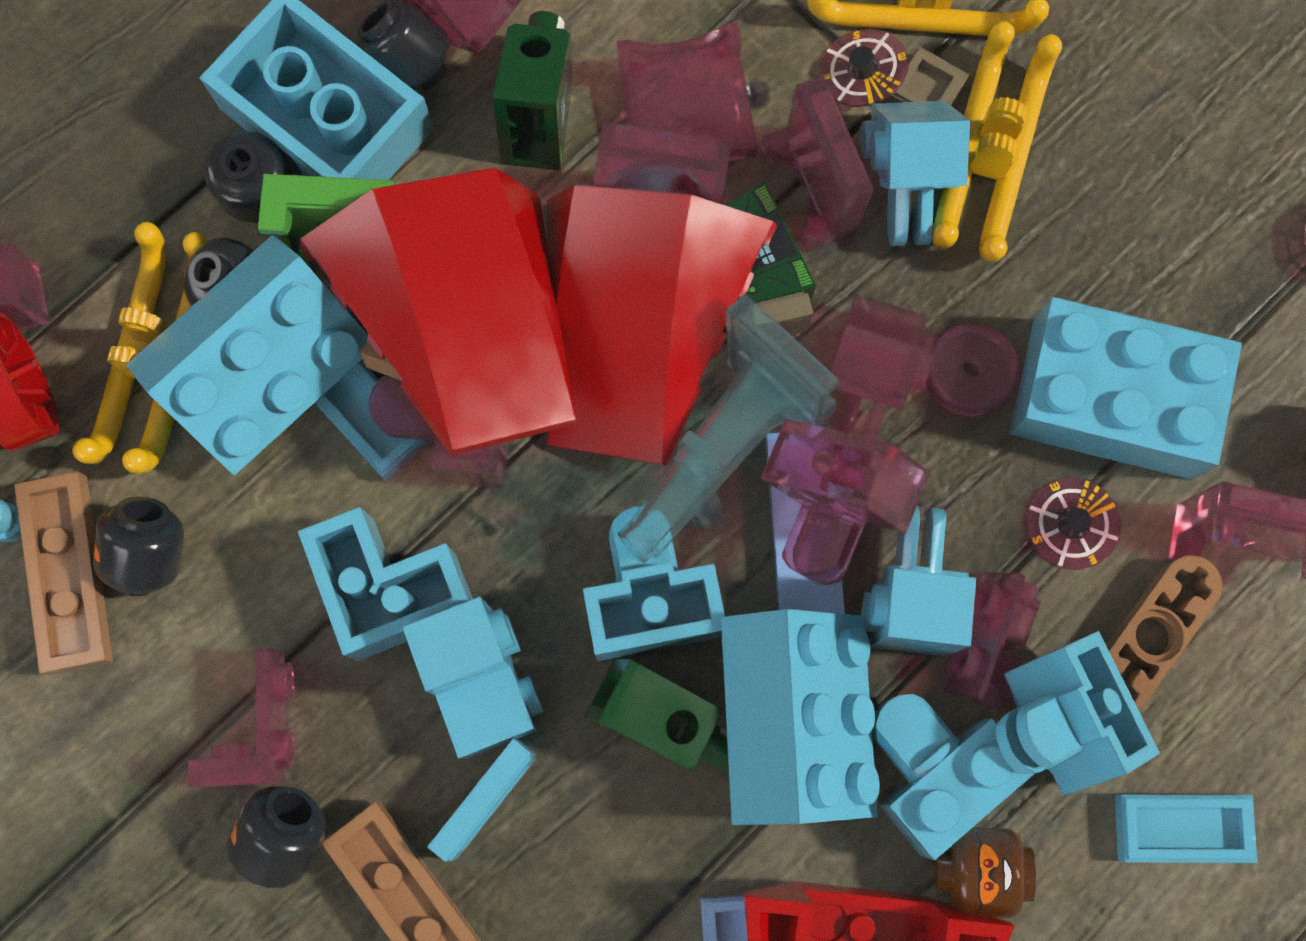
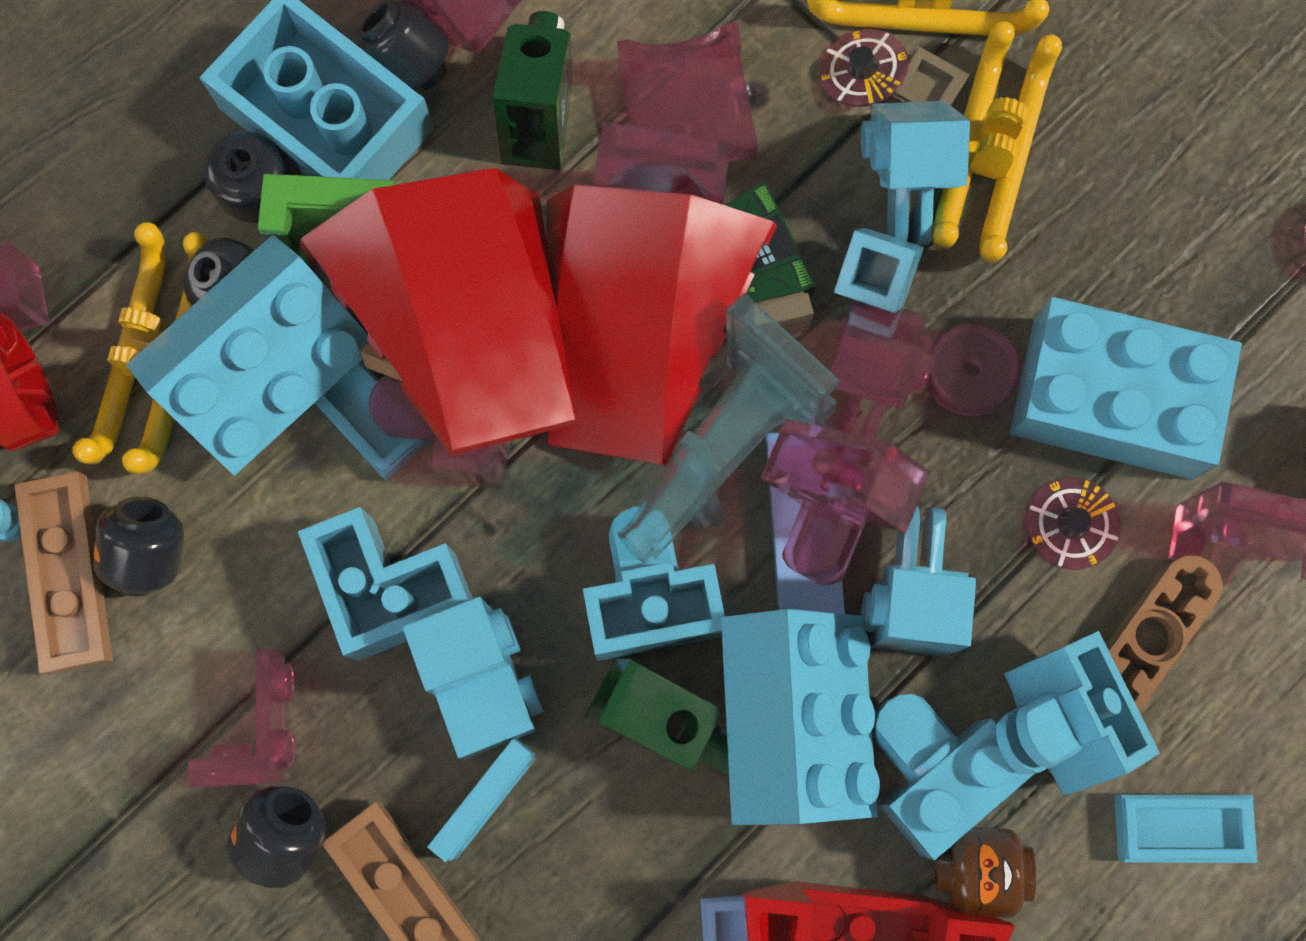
(825, 163): clear pink piece -> none
(878, 269): none -> medium azure brick
(1002, 611): clear pink hinge -> none

